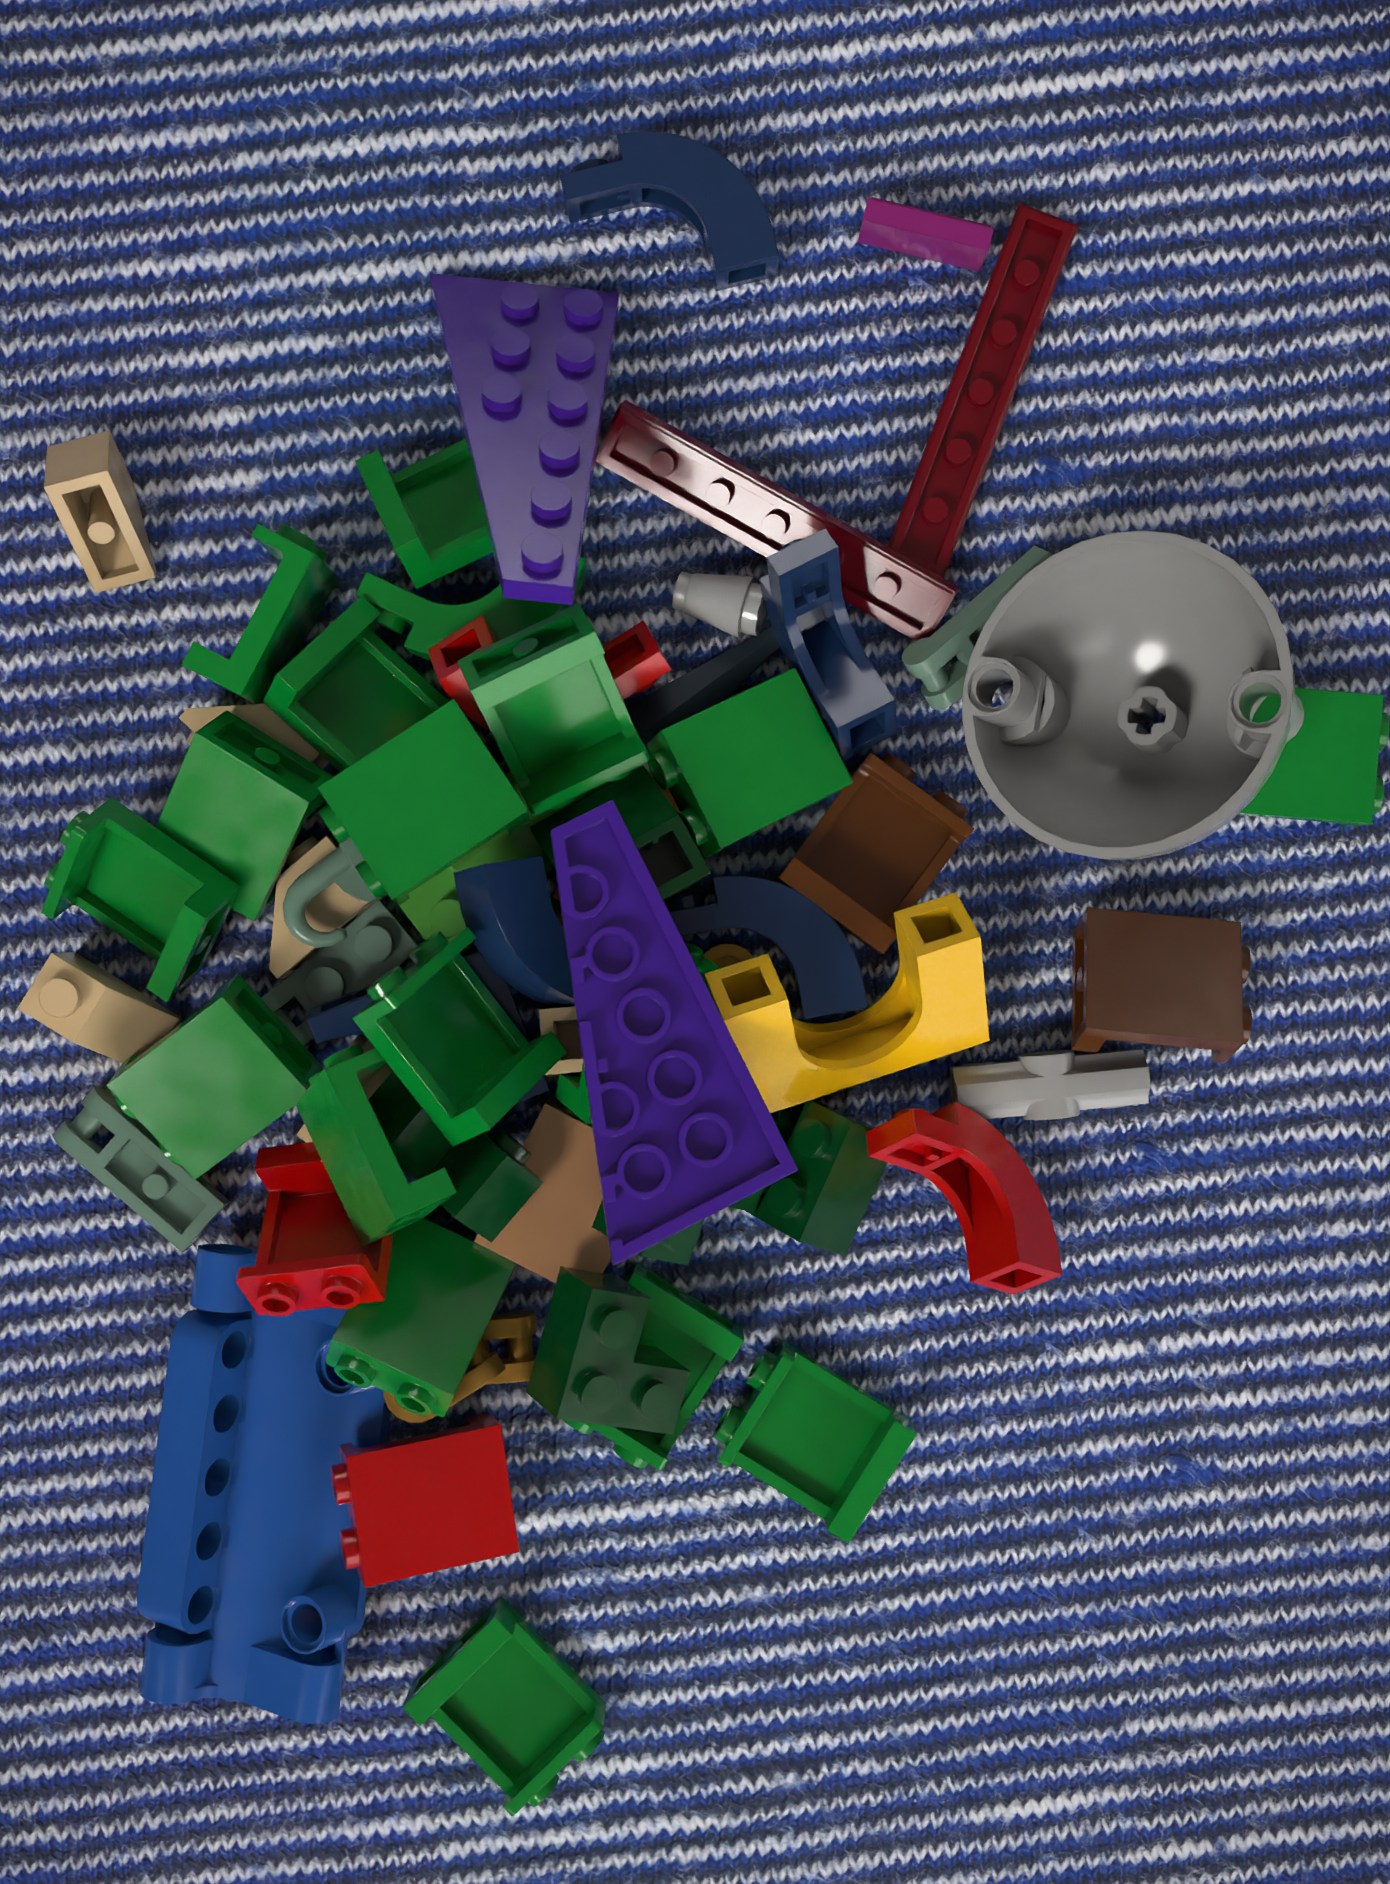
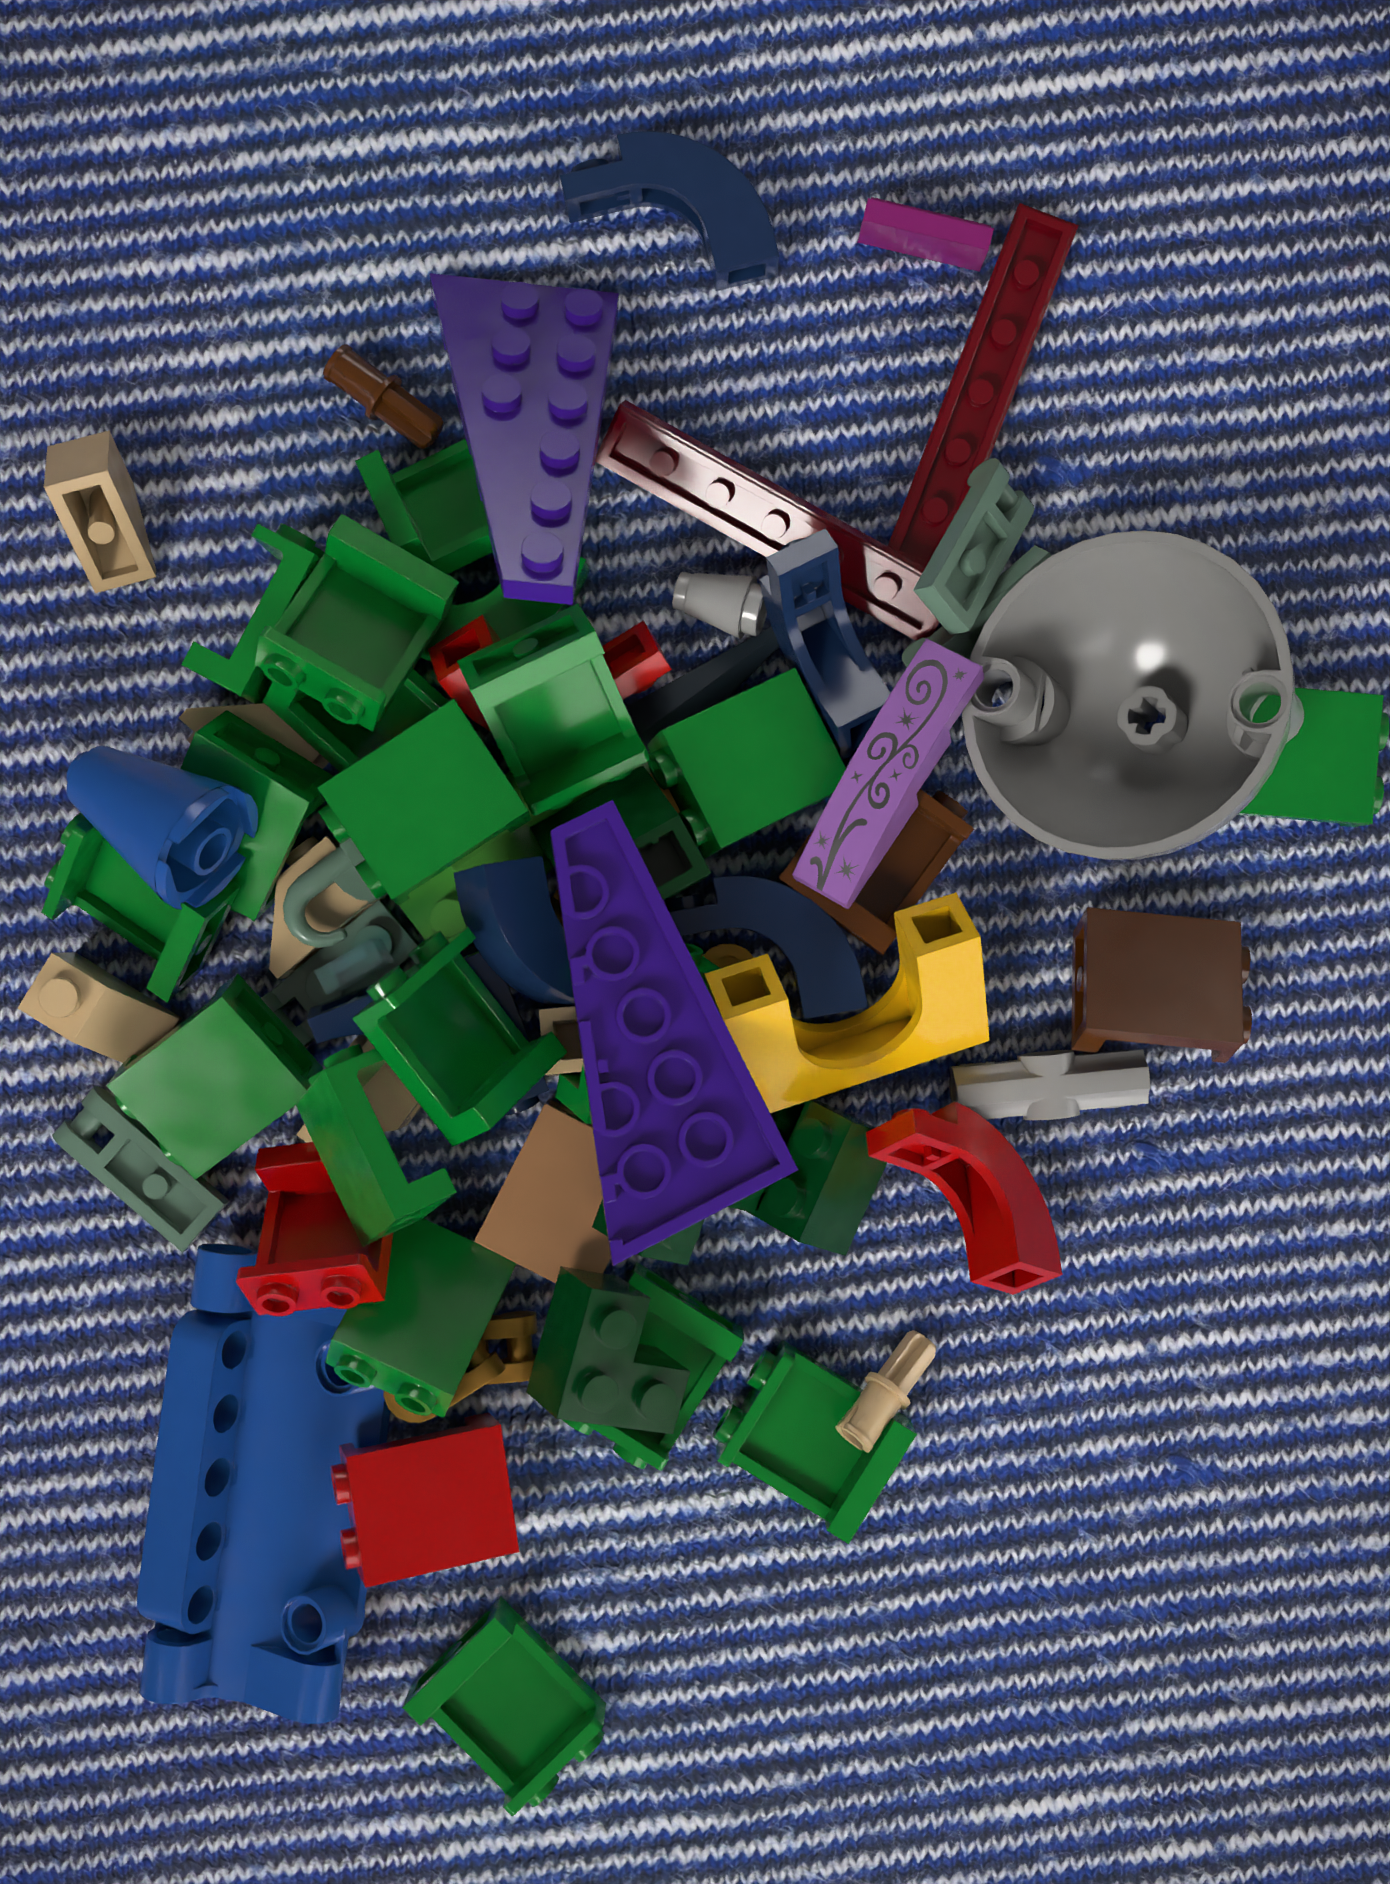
(164, 821): none -> blue cone
(353, 966): none -> clear light blue tile
(357, 625): none -> green panel
(383, 397): none -> reddish brown axle
(484, 1170): dark green brick -> none
(886, 1391): none -> tan axle
(887, 772): none -> medium lavender slope
(974, 548): none -> sand green plate

